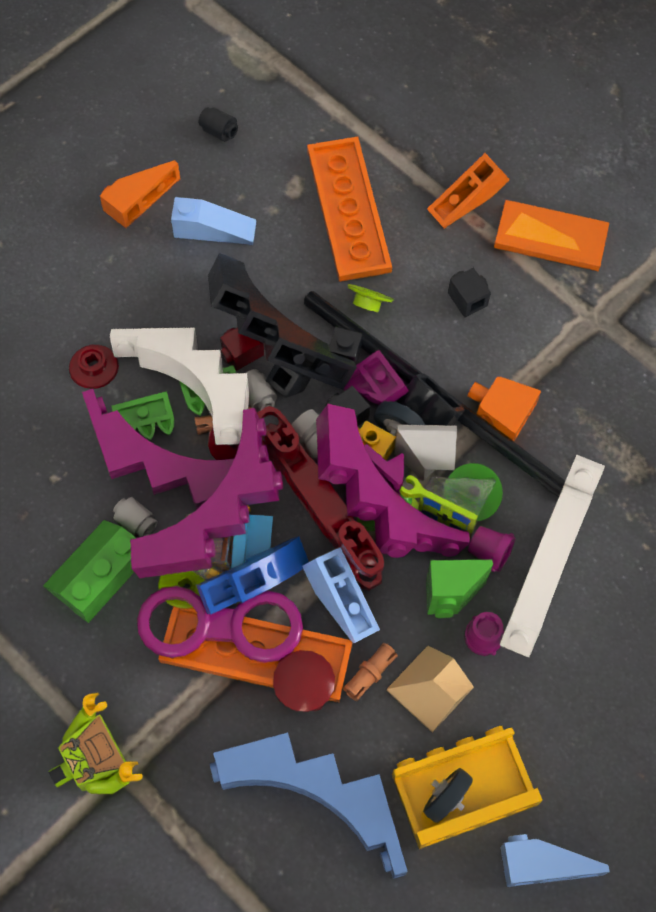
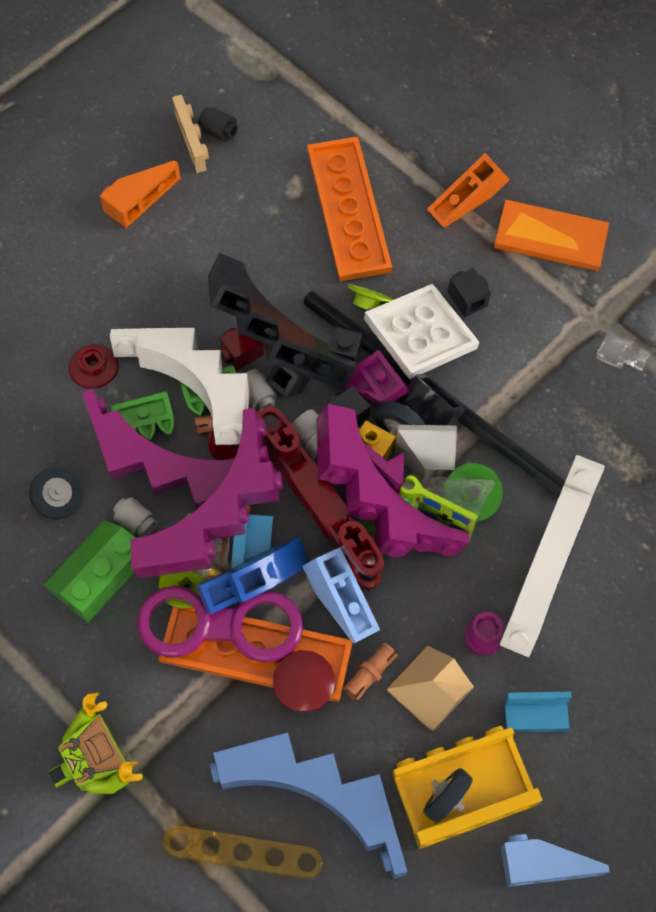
(56, 493): none -> black wheel
(191, 133): none -> tan plate
(210, 222): light blue slope -> none
(229, 842): none -> clear yellow beam
(421, 331): none -> white plate
(454, 584): bright green slope -> none
(492, 545): magenta piece -> none
(505, 404): orange torso -> none
(537, 711): none -> dark azure panel
(618, 350): none -> clear plate

